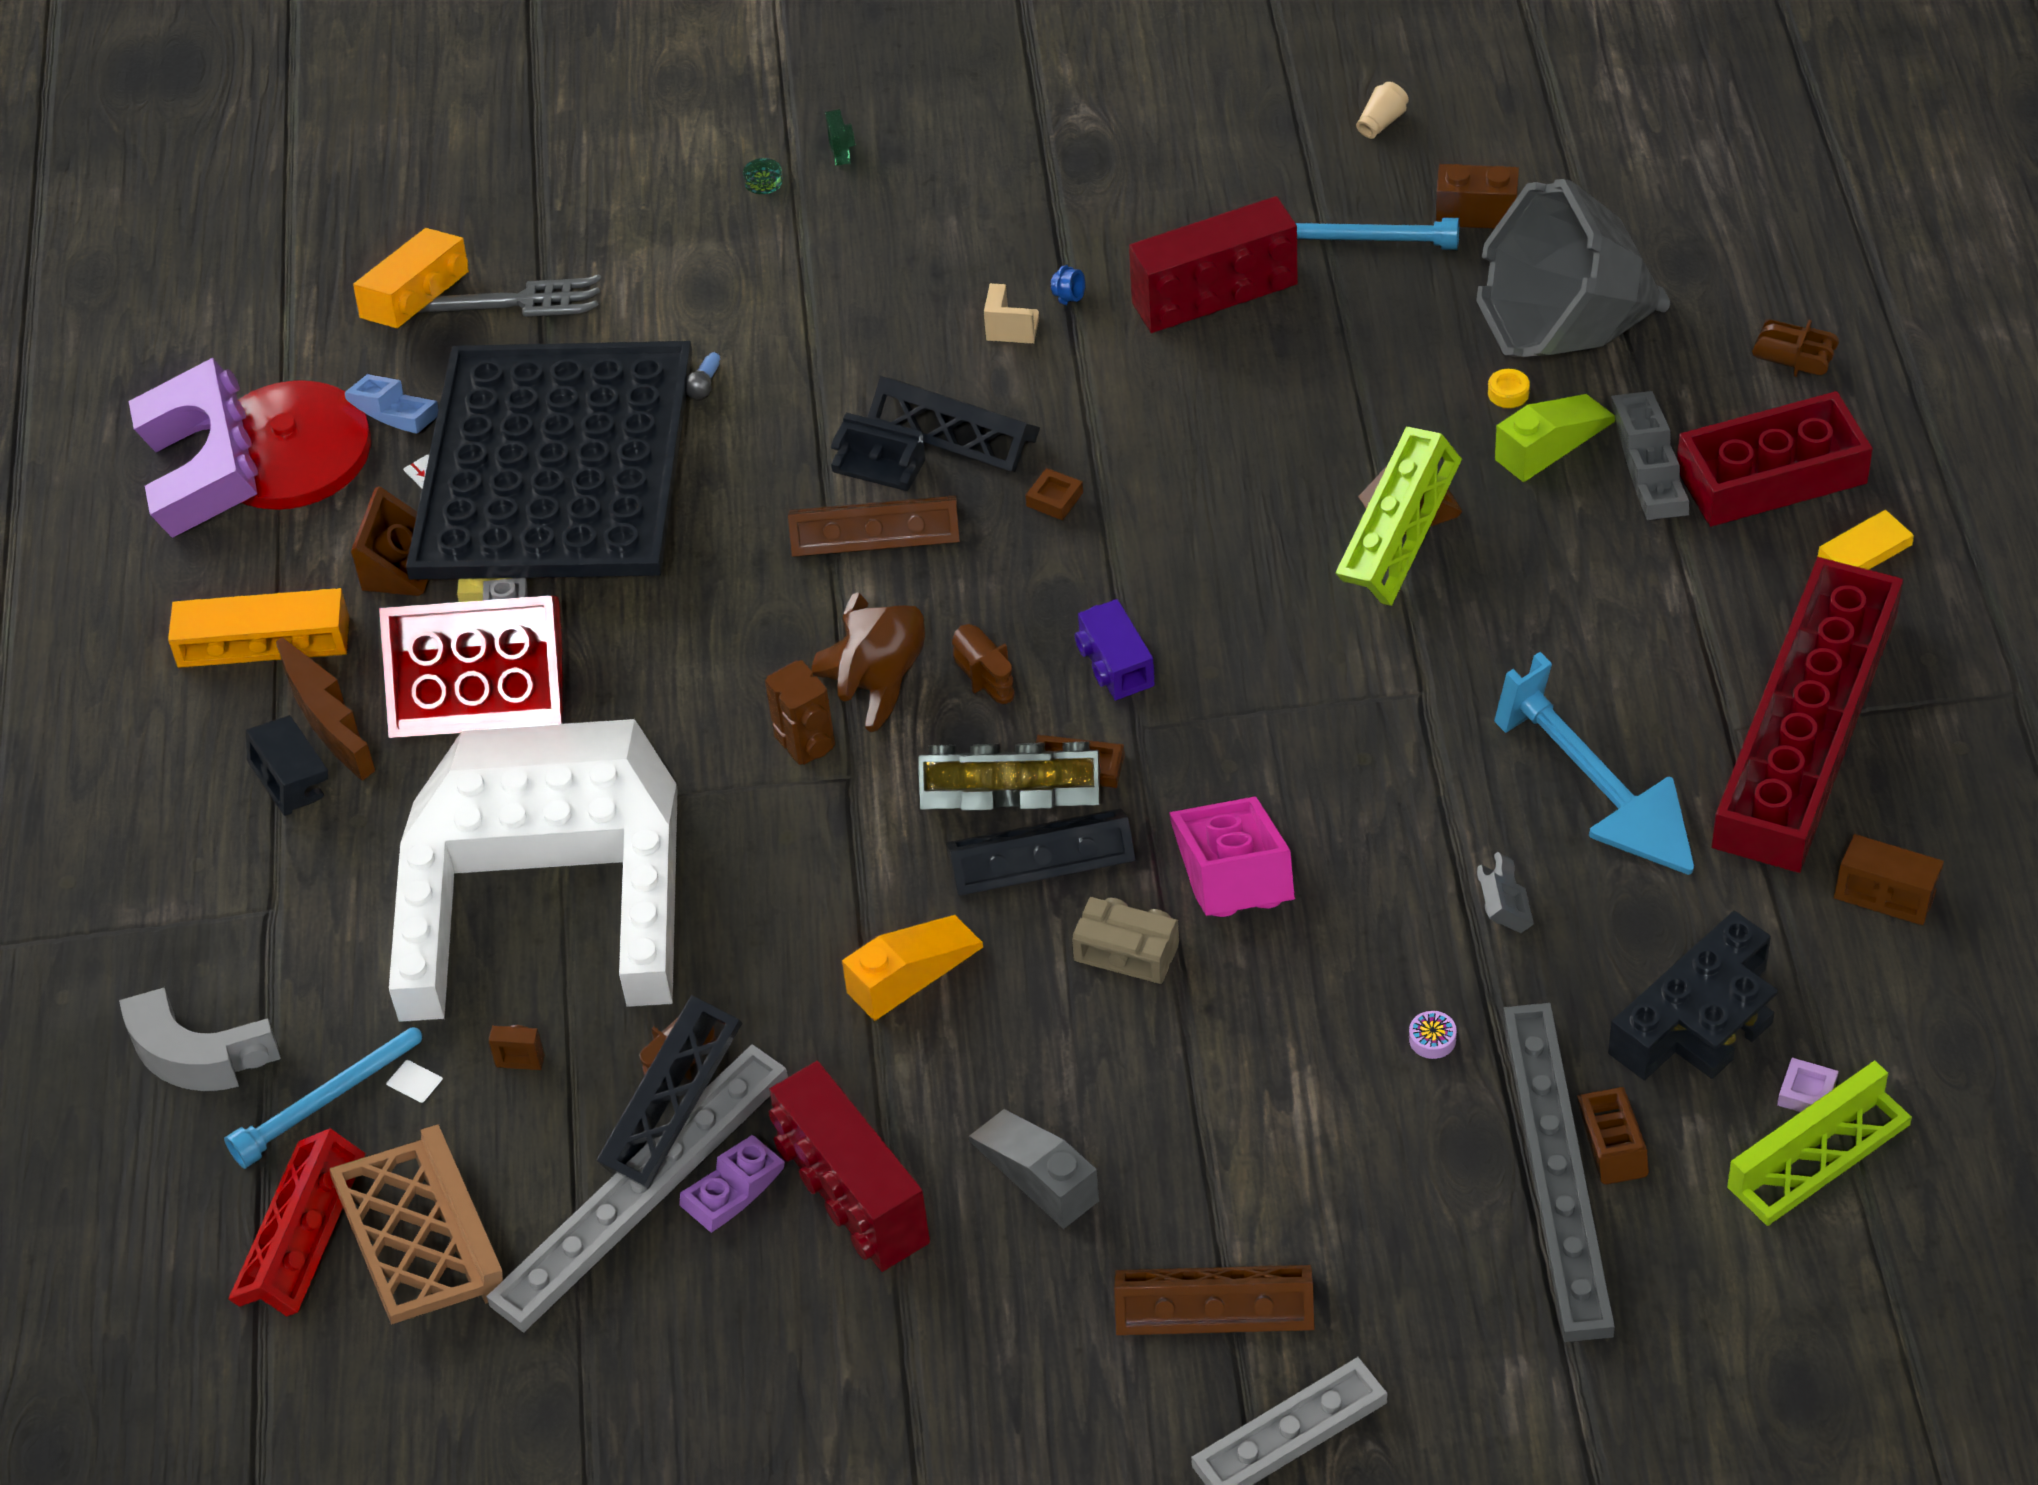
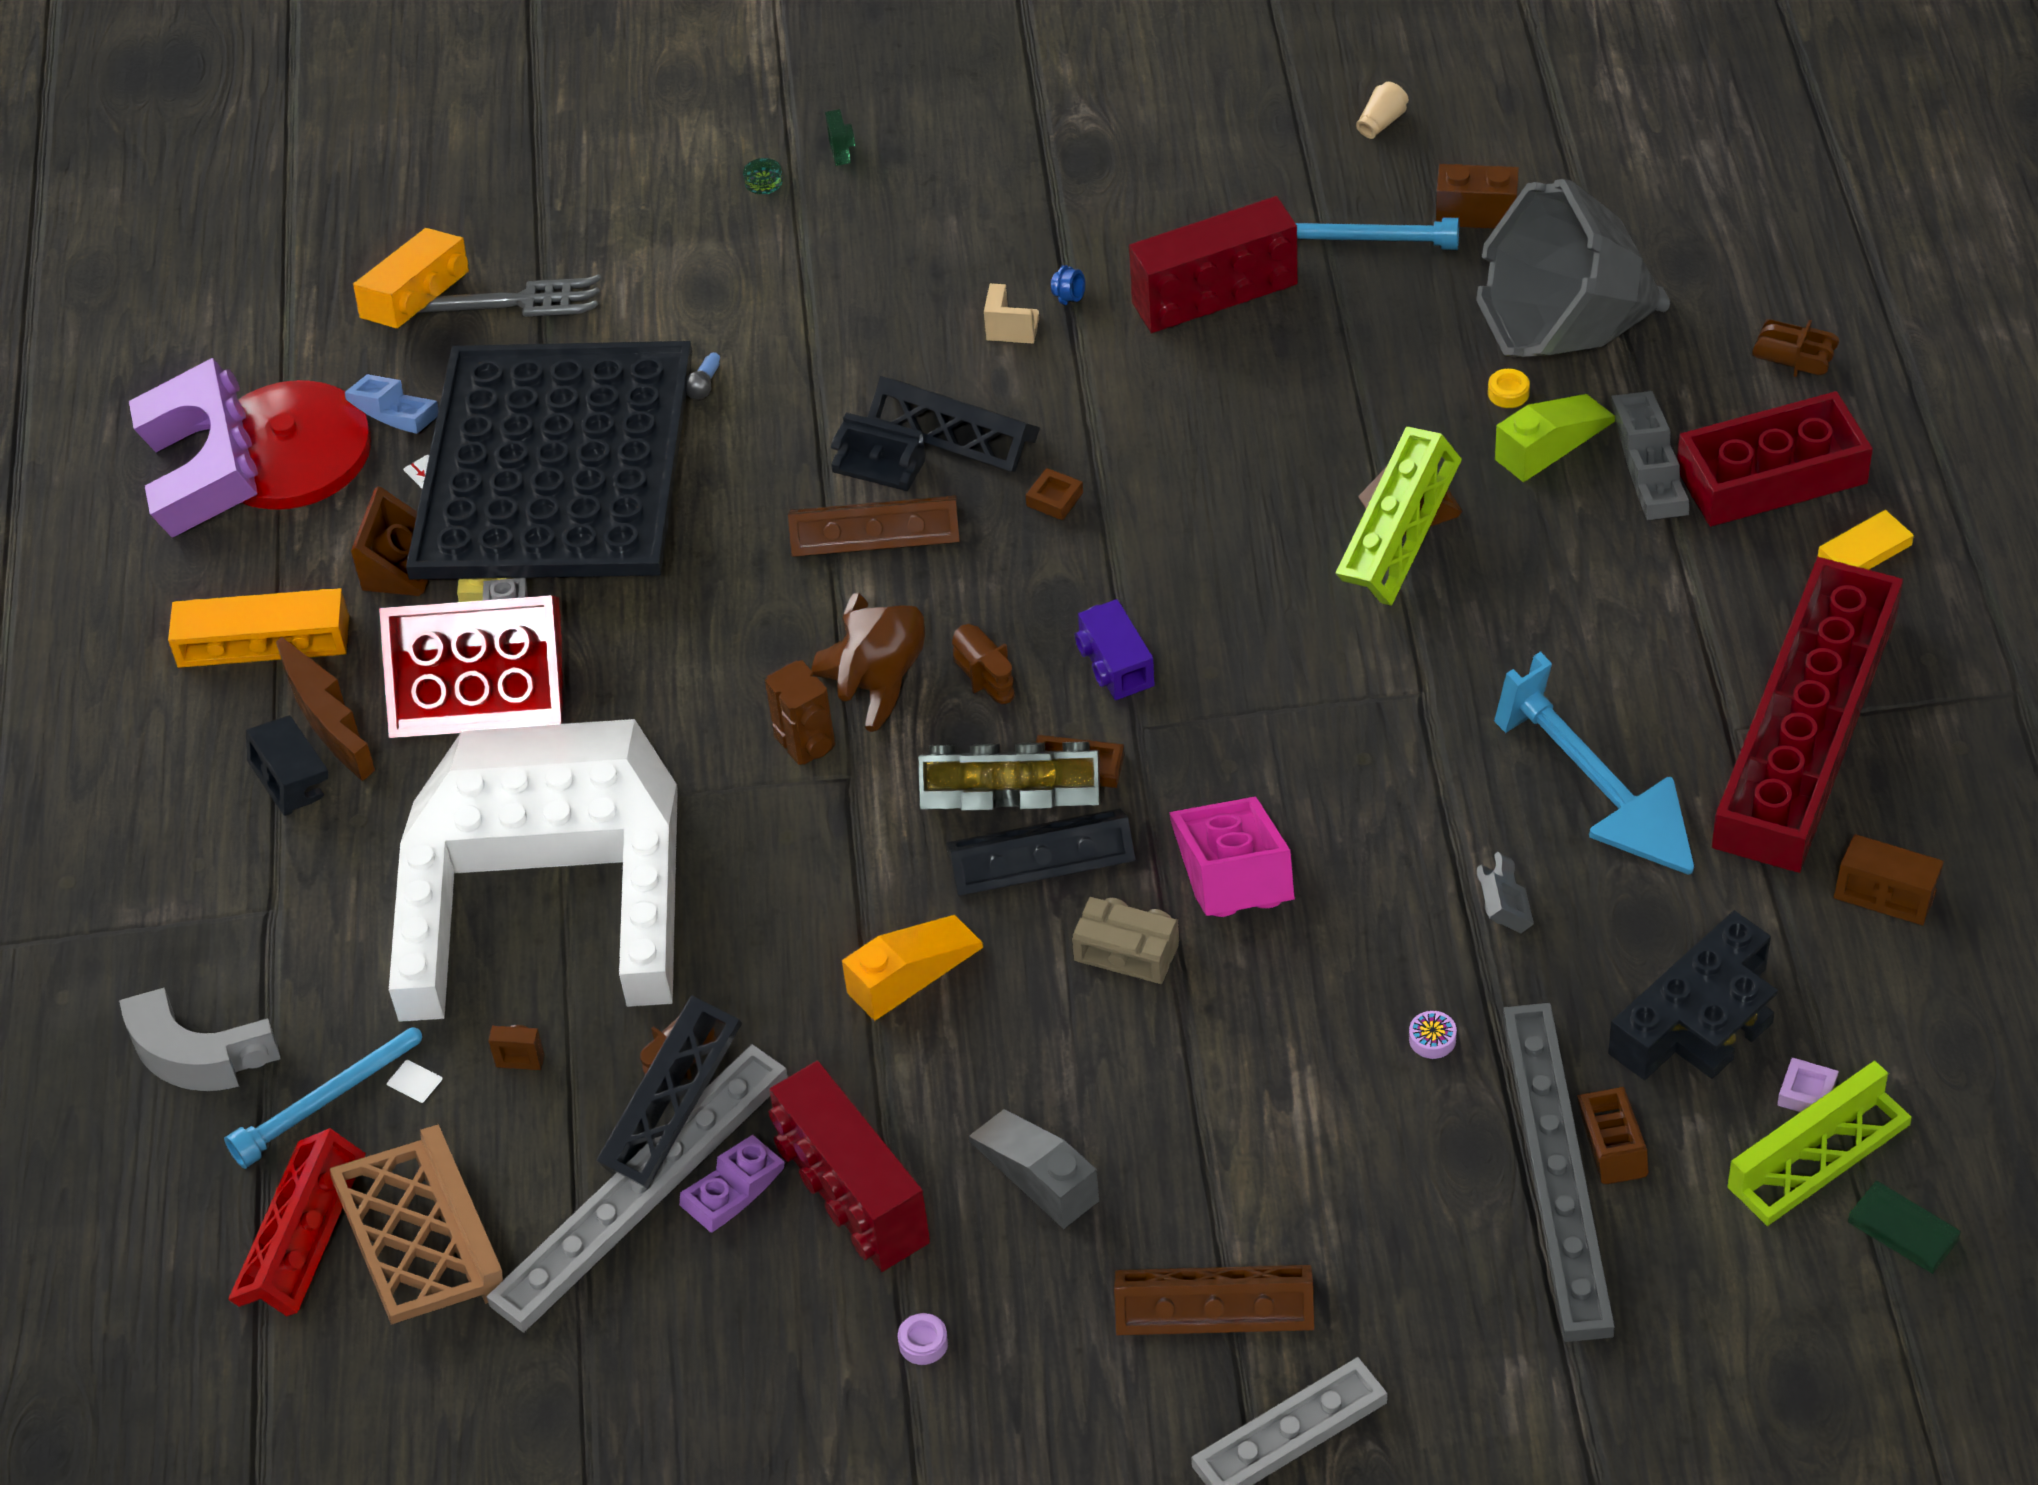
(922, 1339): none -> lavender tile
(1904, 1226): none -> clear green tile

